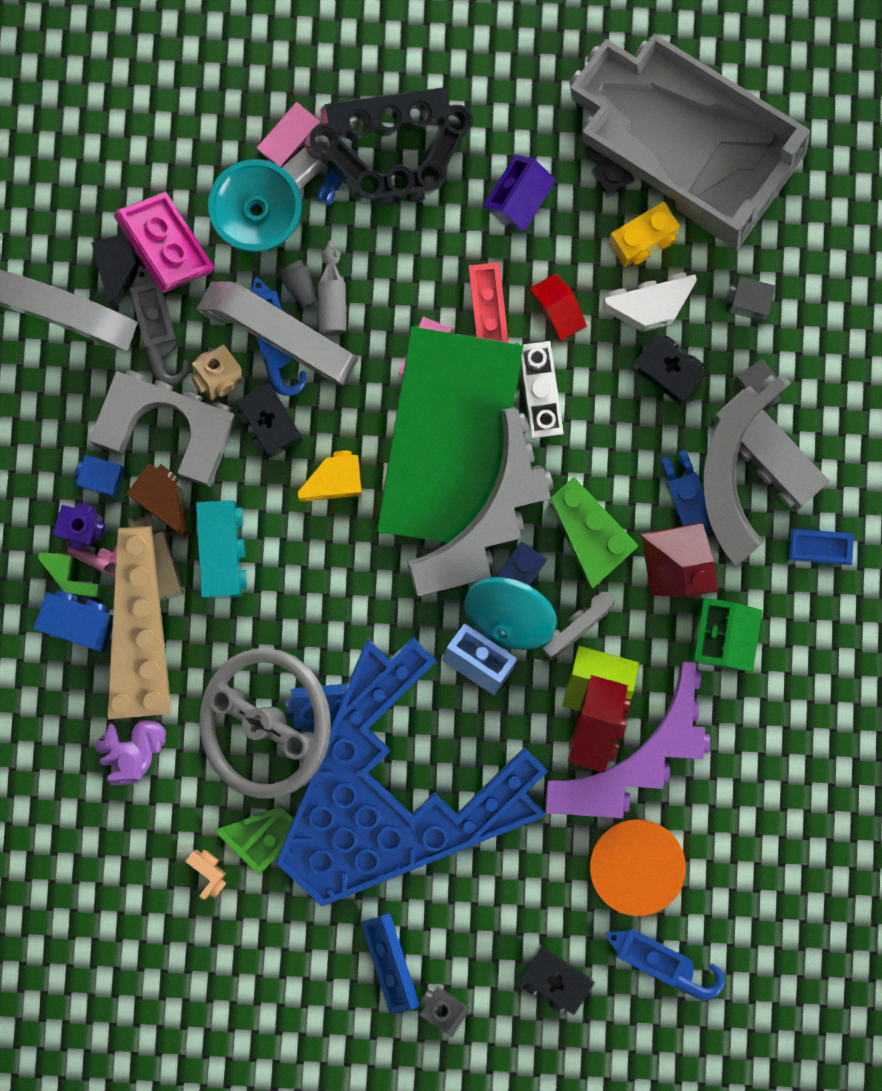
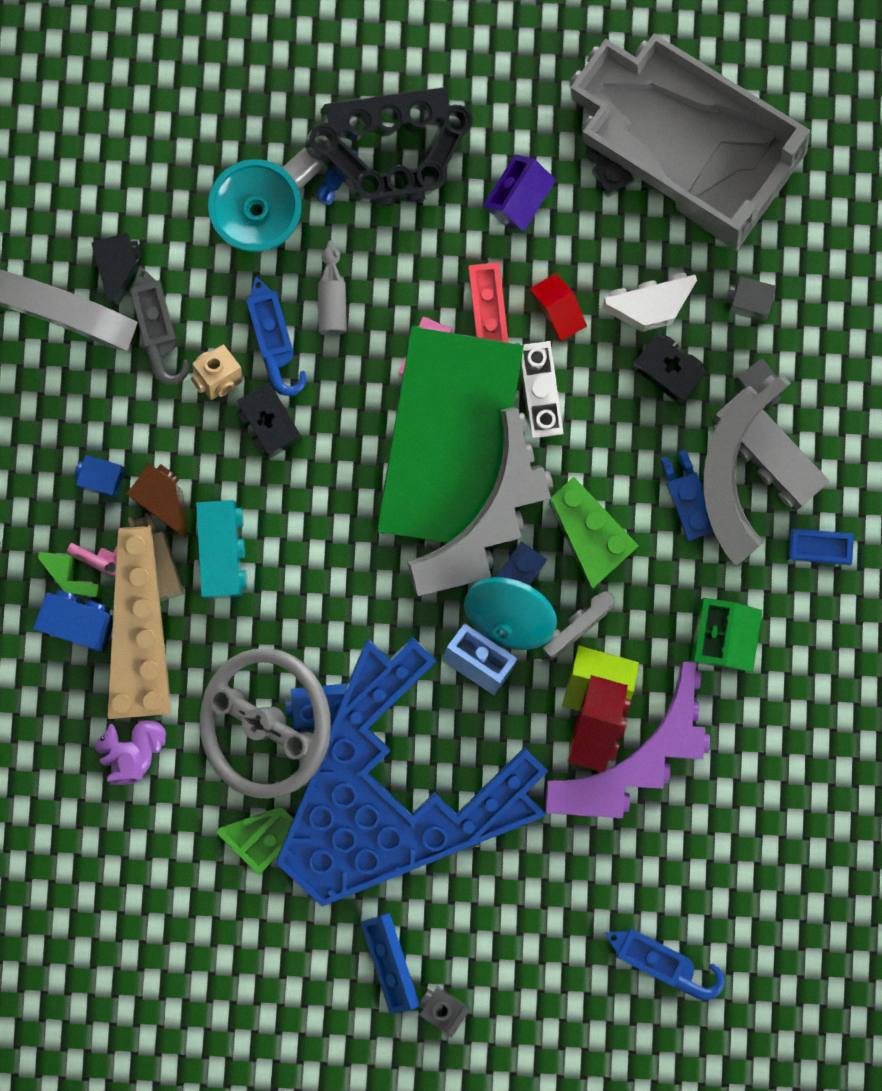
(69, 522): dark purple brick -> none
(132, 398): light grey arch -> none
(164, 242): dark pink tile -> none
(206, 865): light nougat bracket -> none
(237, 305): light grey beam -> none
(288, 135): bright pink tile -> none
(299, 283): dark grey cone -> none
(334, 479): yellow slope -> none
(575, 983): black brick -> none
(637, 867): orange tile -> none
(644, 234): yellow brick -> none
(679, 561): dark red slope -> none

